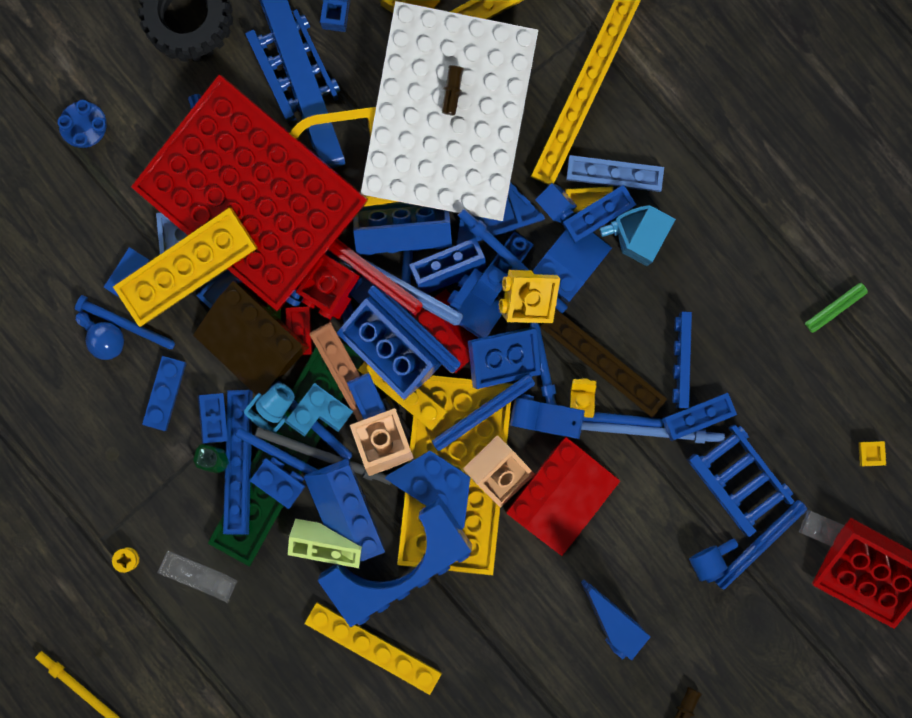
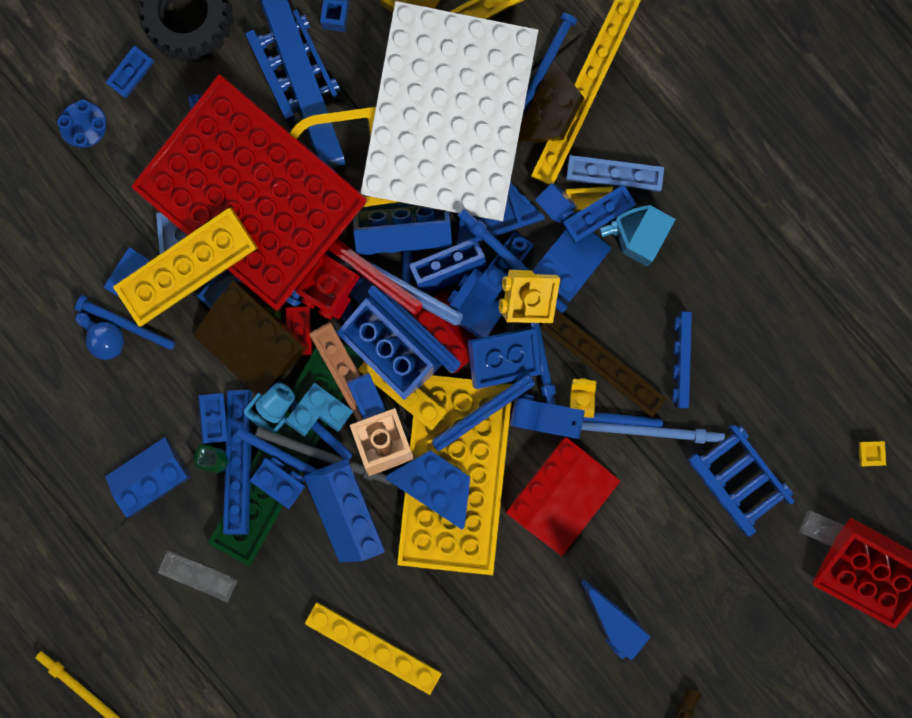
(130, 72): none -> blue plate
(130, 558): yellow wheel -> none
(147, 477): none -> blue slope
(164, 393): blue plate -> none
(322, 544): yellowish green slope -> none
(360, 597): blue arch -> none
(452, 90): dark brown axle -> none
(498, 471): light nougat slope -> none
(551, 108): none -> dark brown wing
(567, 21): none -> blue bar
(699, 416): blue plate -> none
(709, 562): blue piece -> none
(761, 544): blue axle -> none
(836, 307): bright green axle -> none

